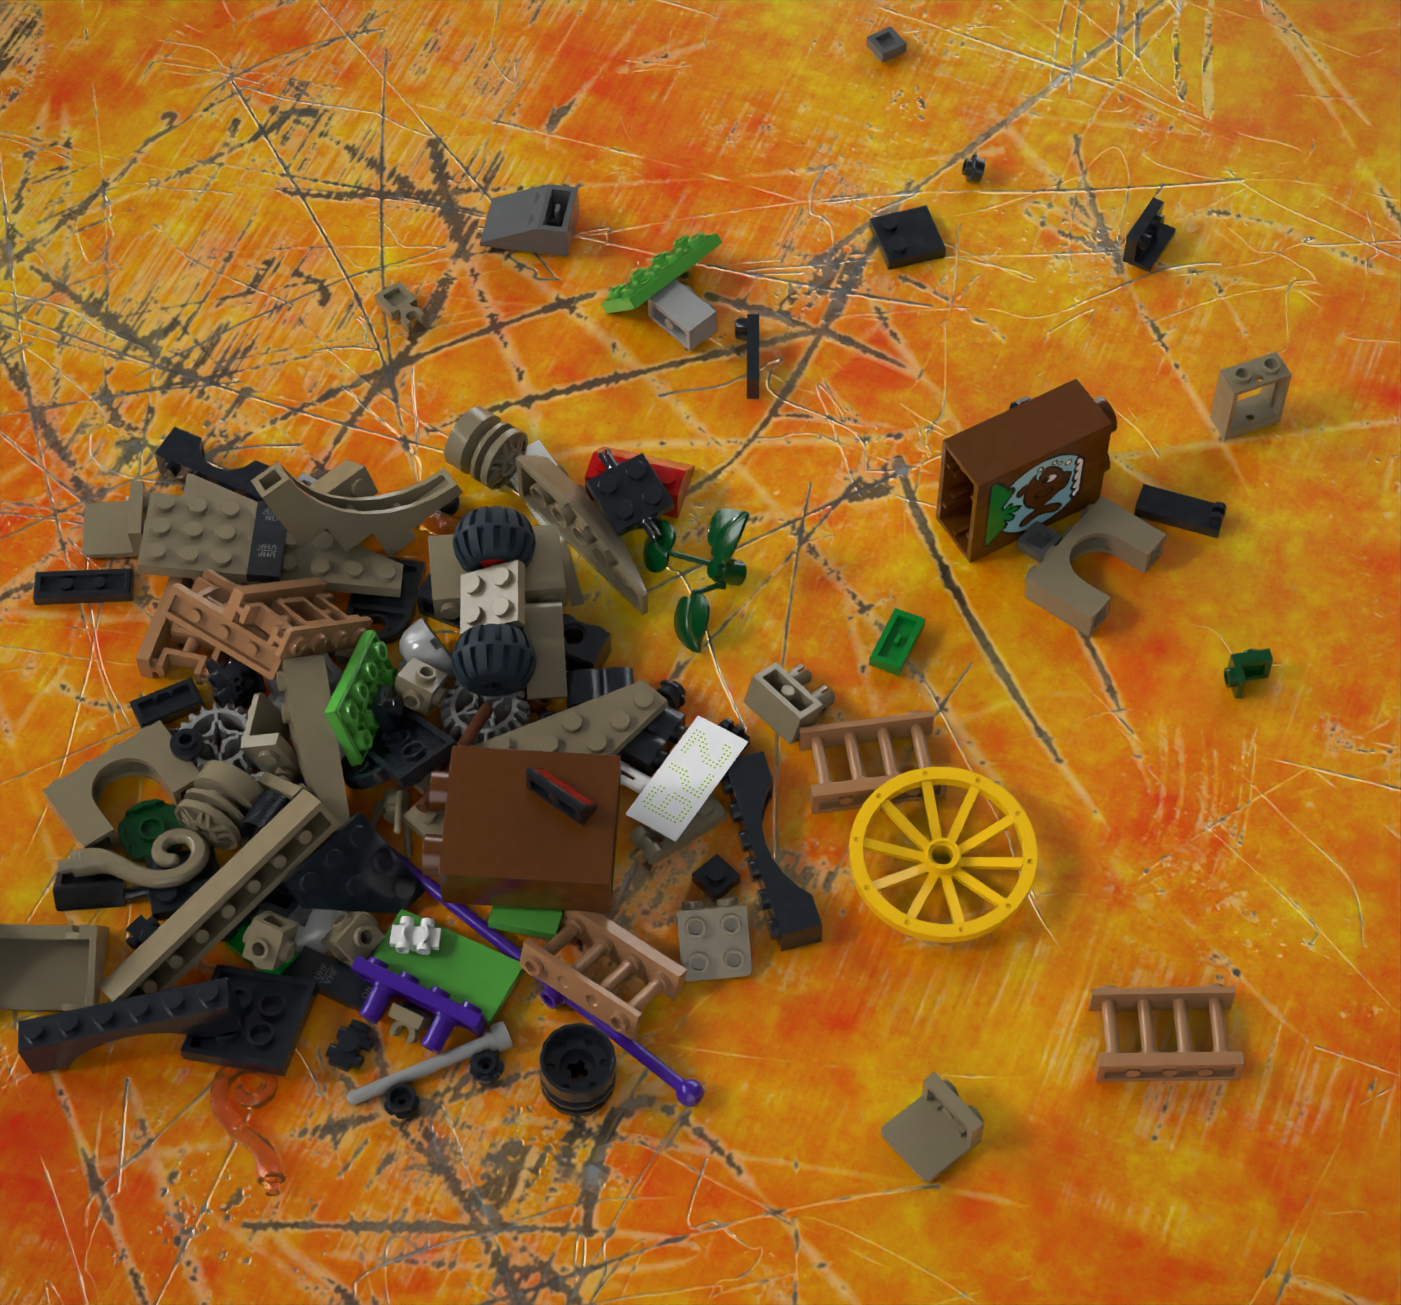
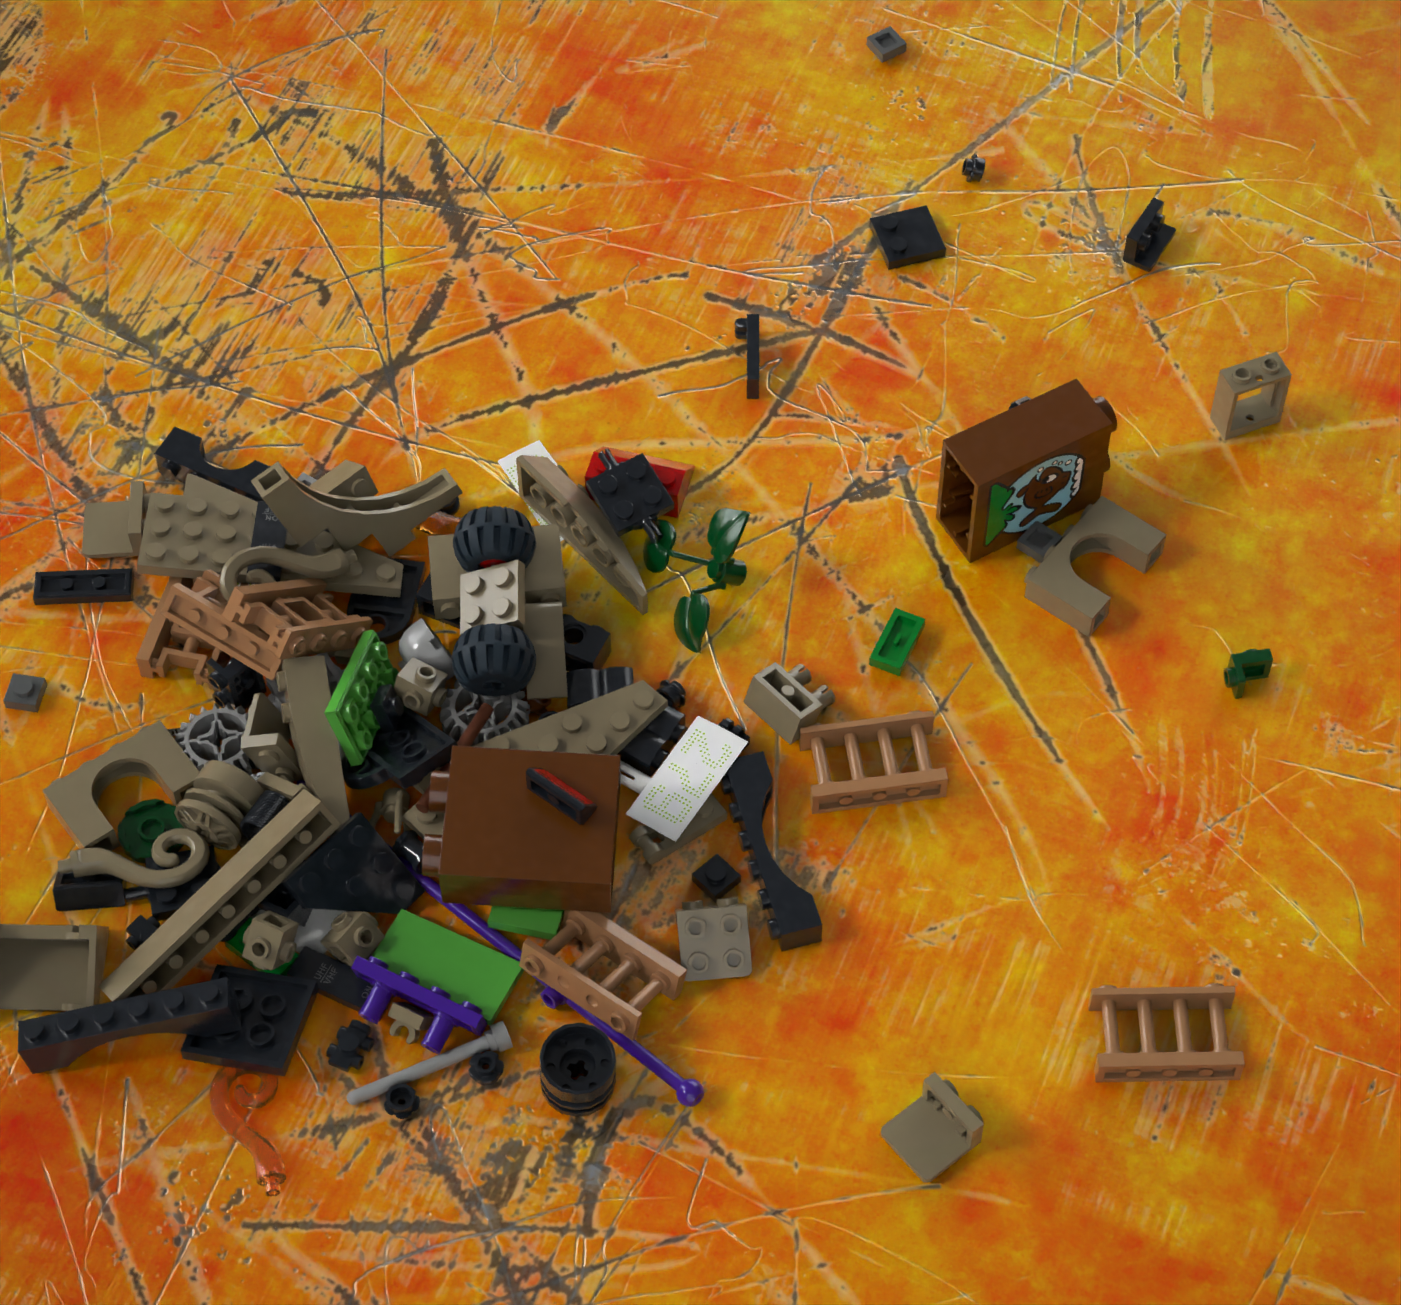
(25, 692): none -> dark grey plate
(167, 703): black plate -> none
(187, 752): black plate -> none
(318, 567): none -> dark tan plant
(399, 302): dark tan plate -> none
(410, 848): none -> black bush
(415, 938): white piece -> none
(485, 447): dark tan wheel -> none
(533, 220): dark grey slope -> none
(570, 577): dark tan sticker -> none
(664, 270): bright green tile -> none
(683, 314): light grey brick -> none
(945, 848): yellow wheel -> none
(1180, 511): black hinge -> none

